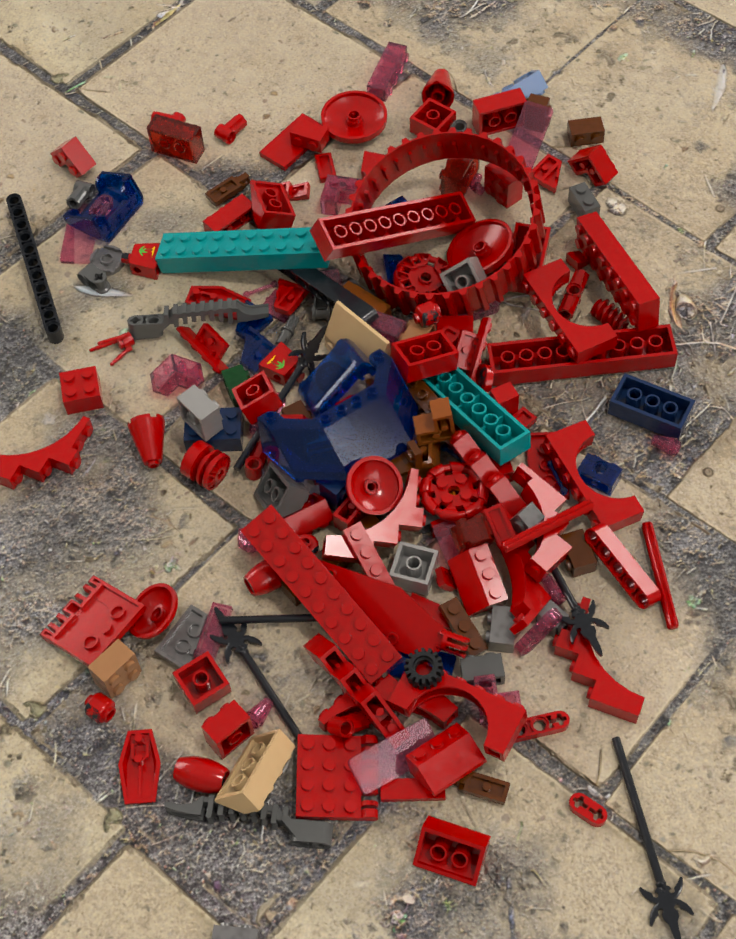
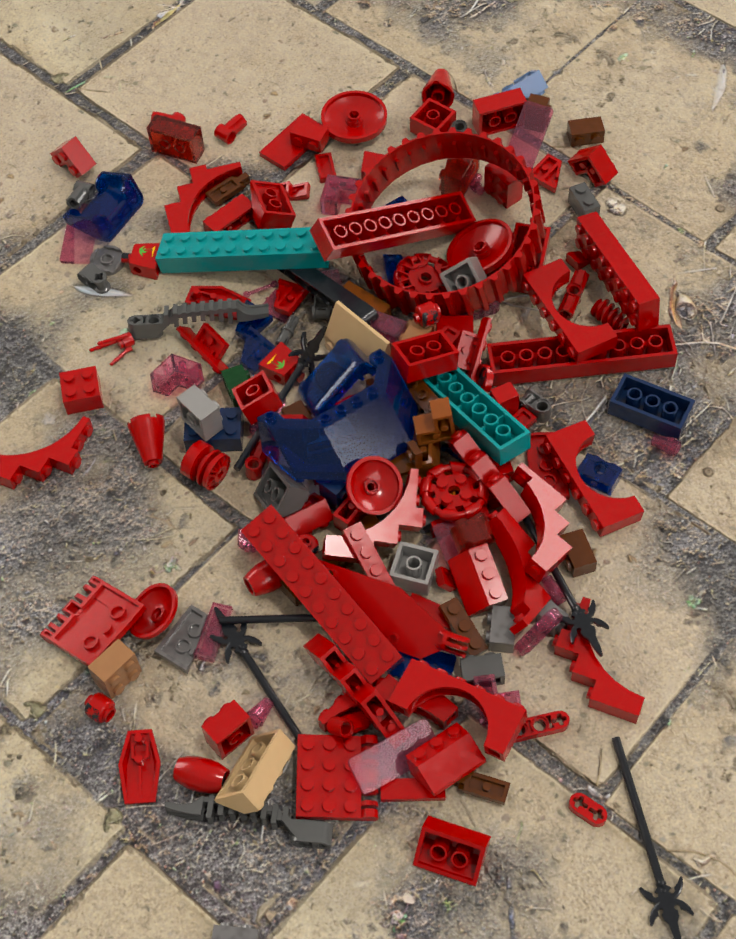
(35, 269): black beam -> none
(104, 209): clear pink beam -> none
(193, 194): none -> red arch
(202, 682): red brick -> none
(388, 70): clear pink brick -> none
(424, 680): black tyre -> none
(499, 522): red tile -> none
(526, 518): flat silver brick -> none
(535, 403): none -> flat silver piece
(546, 525): red axle -> none
(563, 490): clear blue hinge -> none
(622, 565): red beam -> none
(660, 575): red axle -> none

